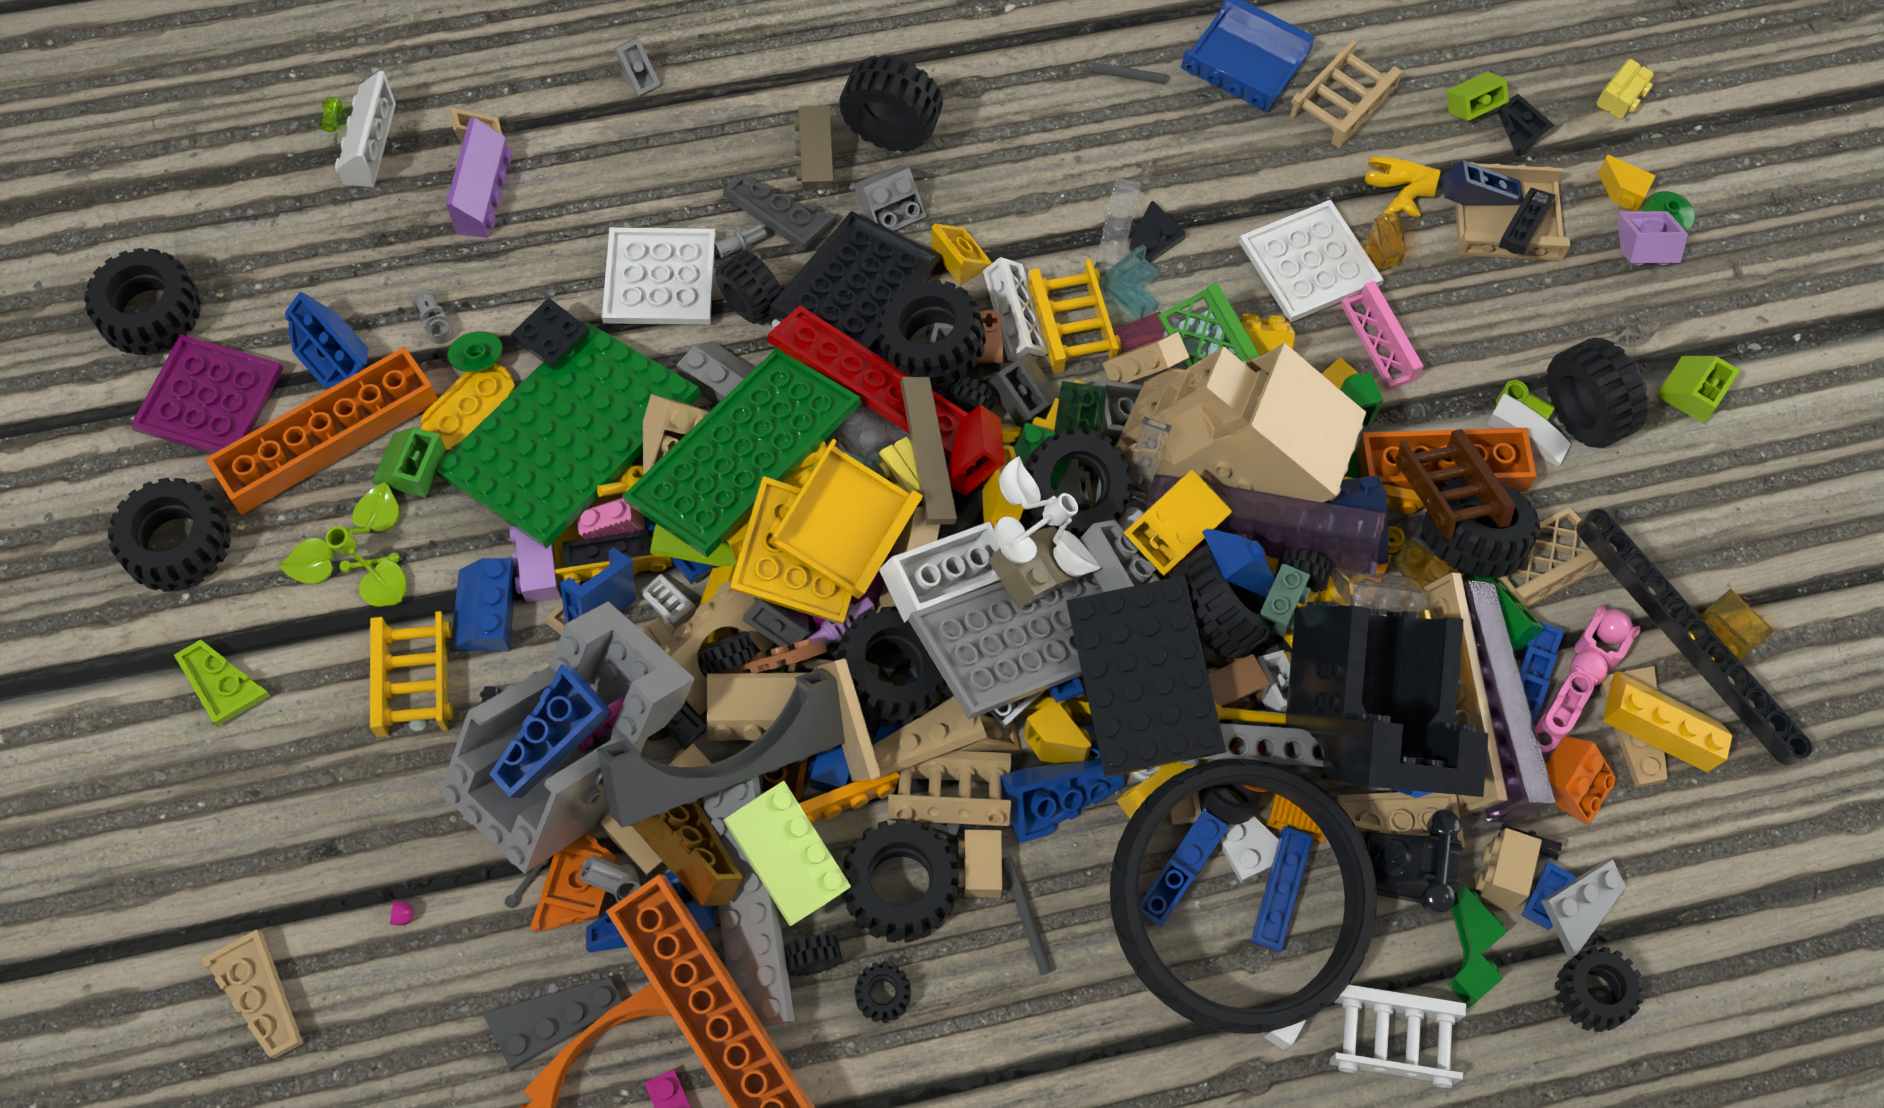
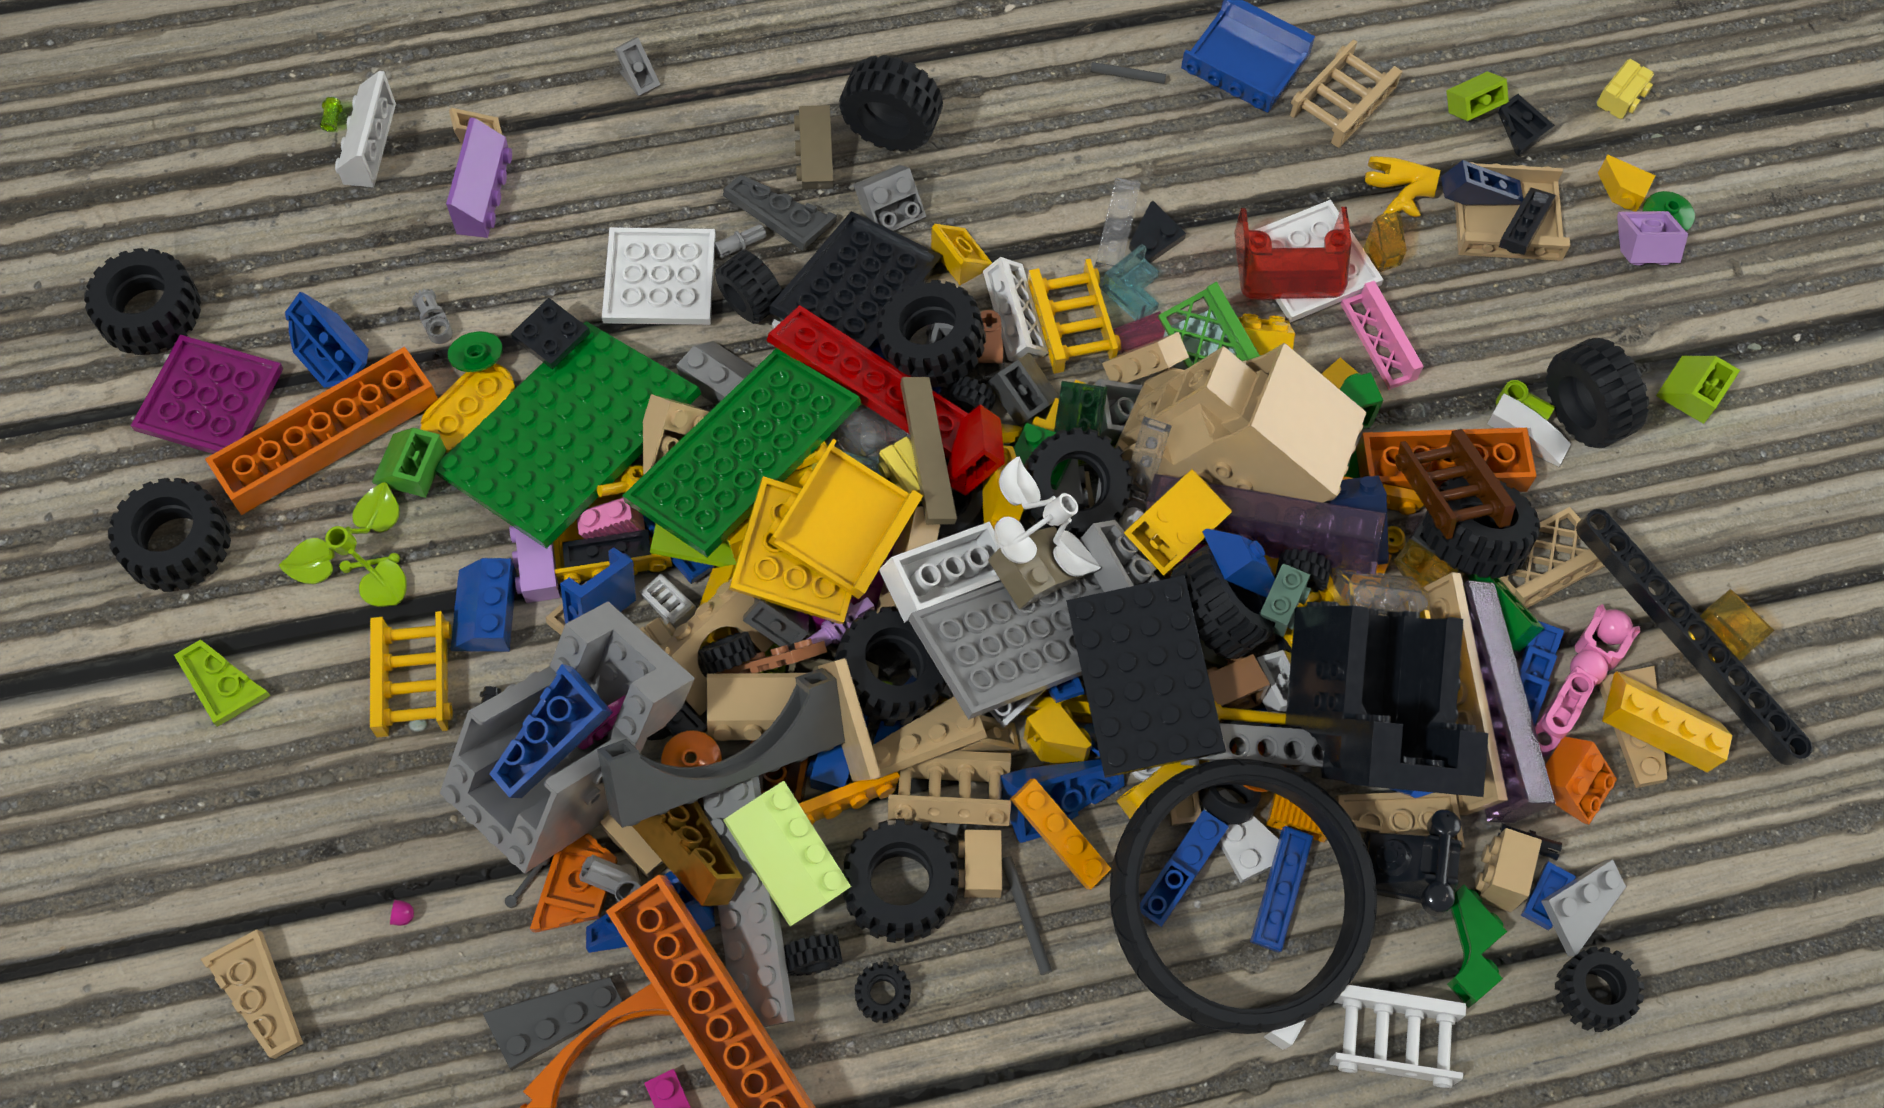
(691, 742): none -> orange dish
(1060, 834): none -> light orange plate
(1293, 271): none -> clear red windscreen

